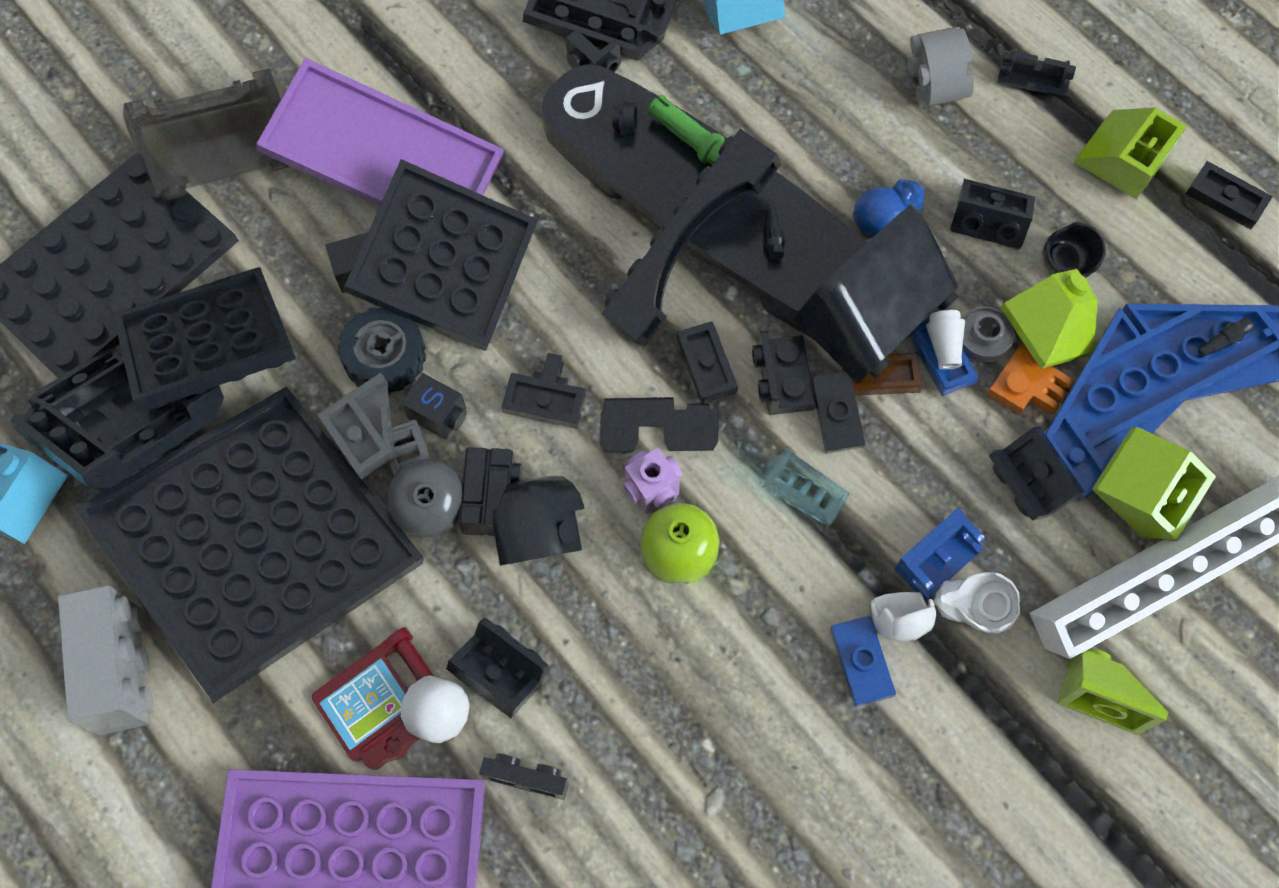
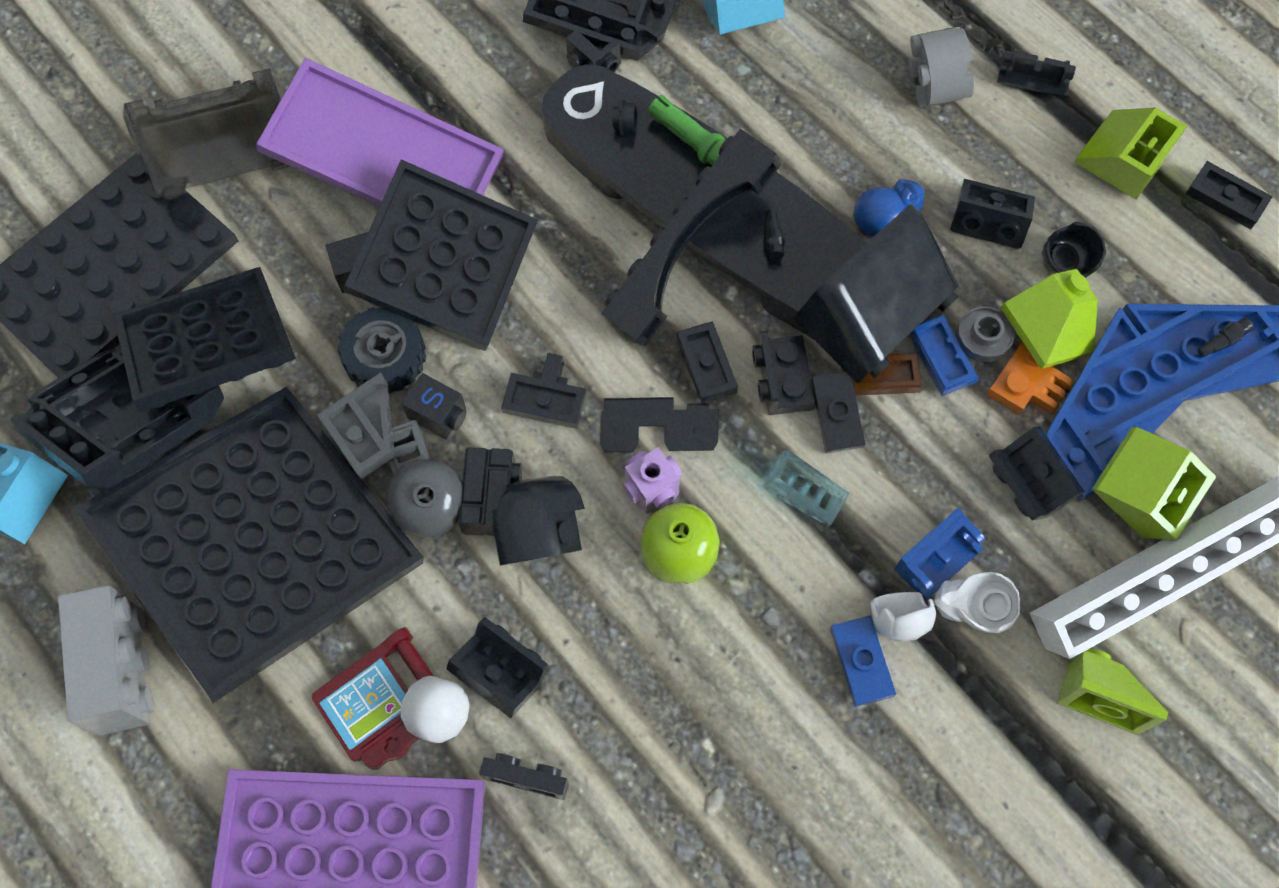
(947, 335): white cone -> none

